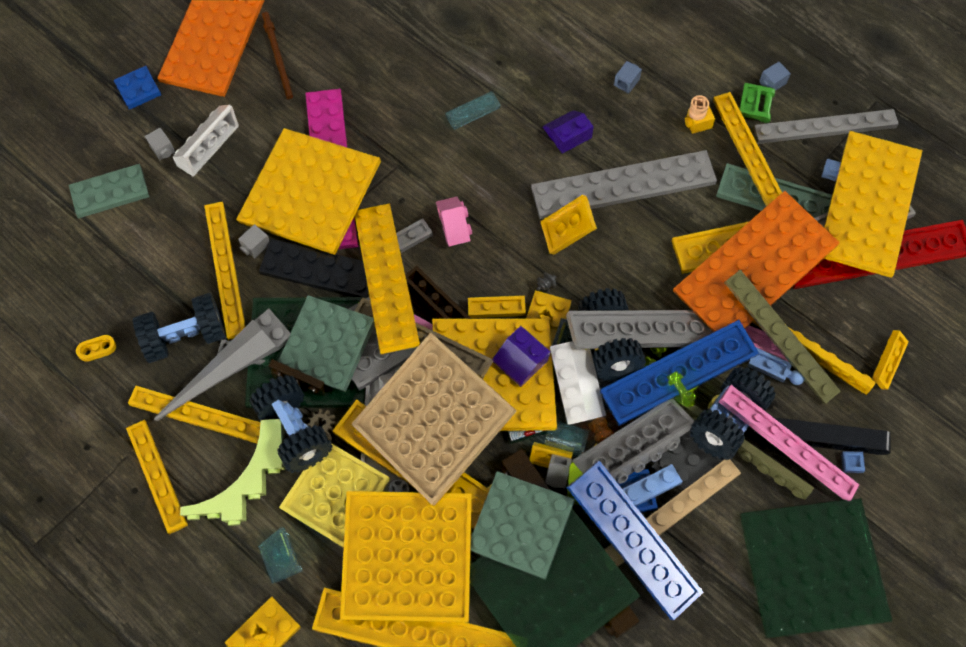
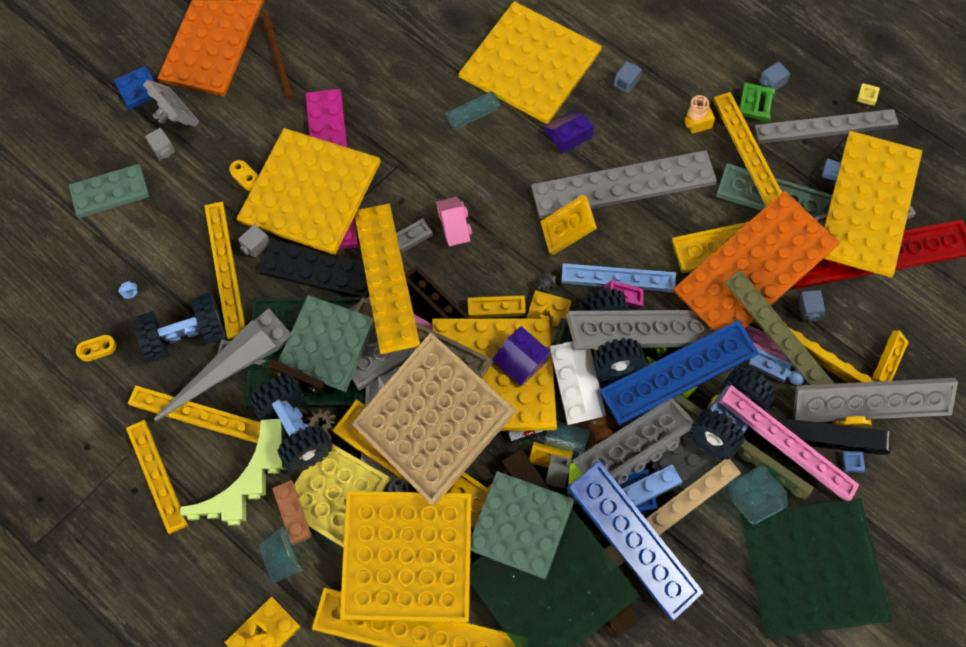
(128, 290): none -> light blue plate
(169, 105): none -> light grey plate
(206, 140): white slope -> none
(243, 174): none -> yellow plate
(292, 512): none -> nougat plate
(530, 62): none -> yellow plate
(600, 276): none -> light blue plate
(633, 295): none -> dark pink plate
(687, 397): clear neon green bar -> none
(757, 495): none -> clear light blue brick
(811, 305): none -> sand blue brick
(855, 421): none -> yellow tile
(868, 94): none -> light yellow plate
(875, 400): none -> light grey plate

